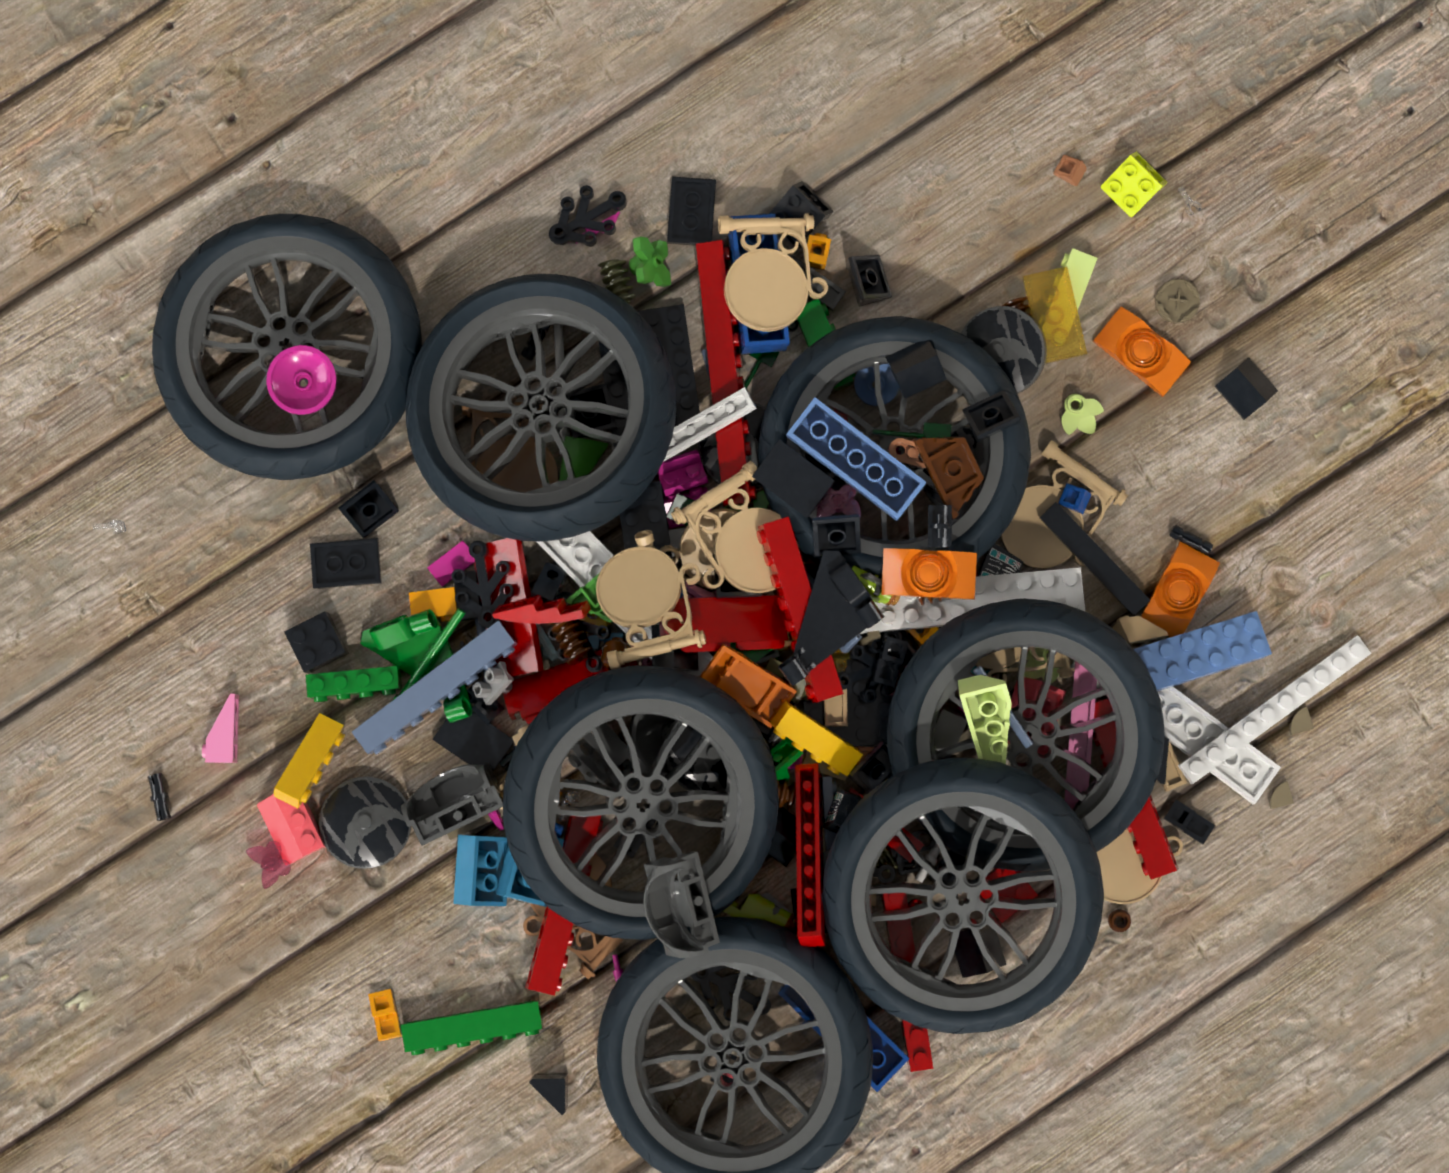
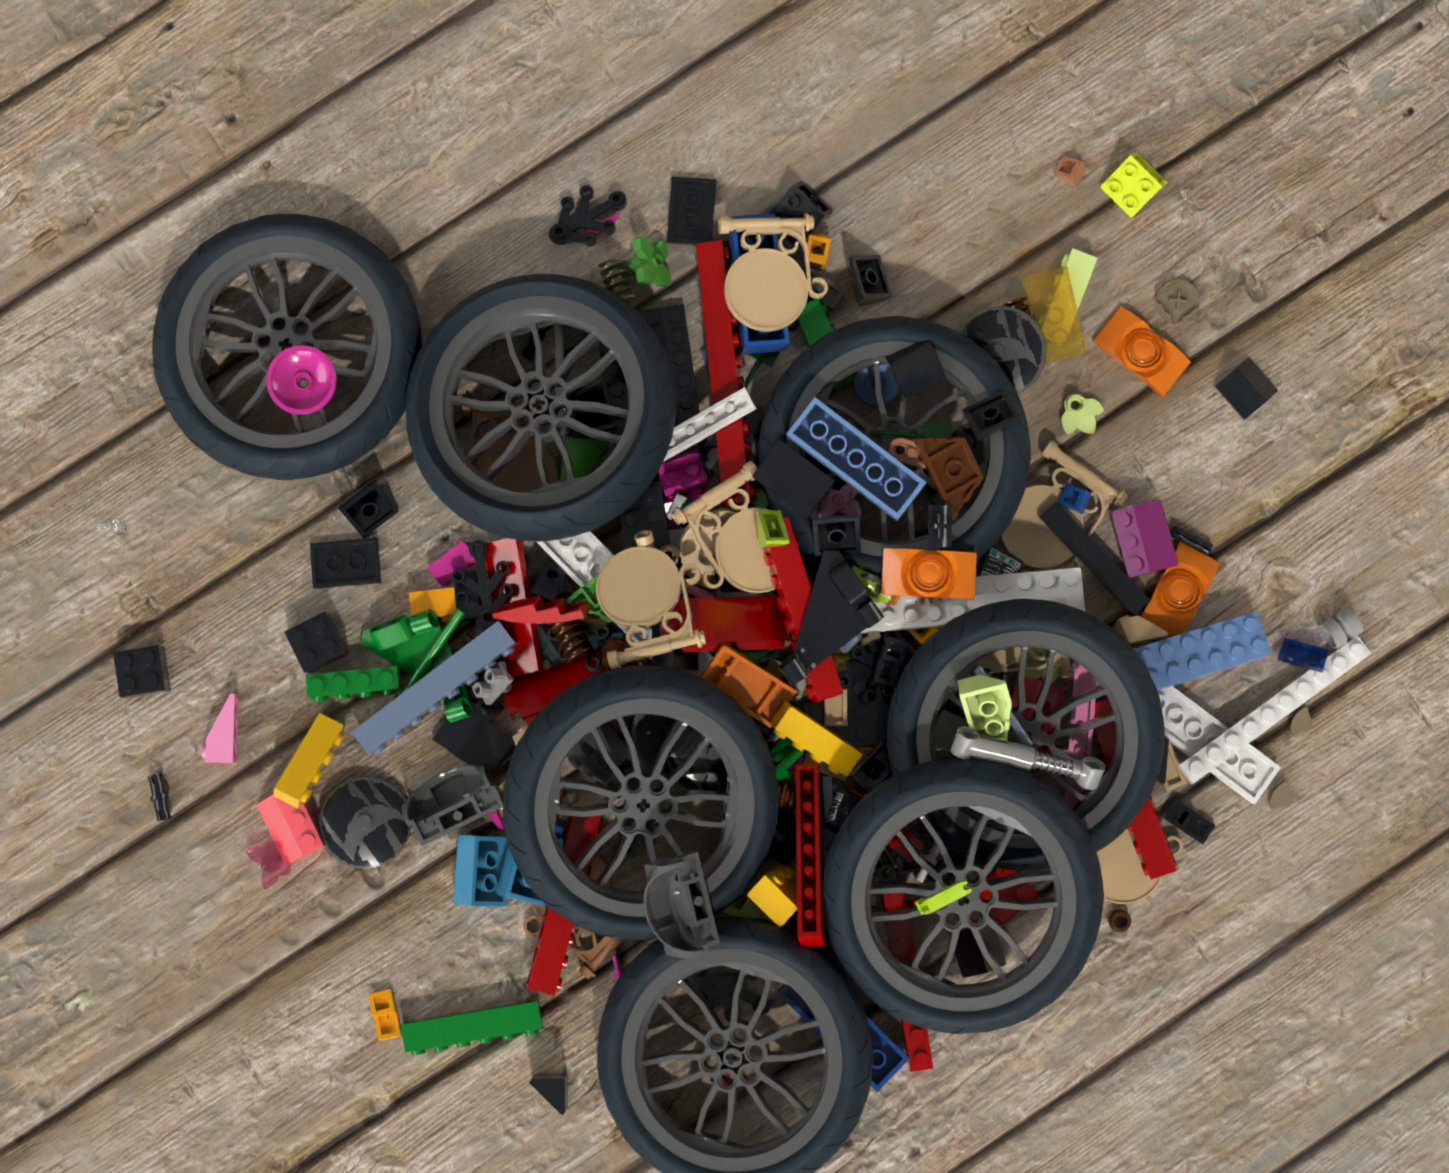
(141, 671): none -> black brick
(771, 529): none -> lime slope
(777, 894): none -> yellow wedge
(942, 898): none -> lime piece
(971, 744): none -> light grey piece
(1145, 538): none -> magenta slope
(1303, 655): none -> clear blue tile
(1344, 626): none -> light grey wheel

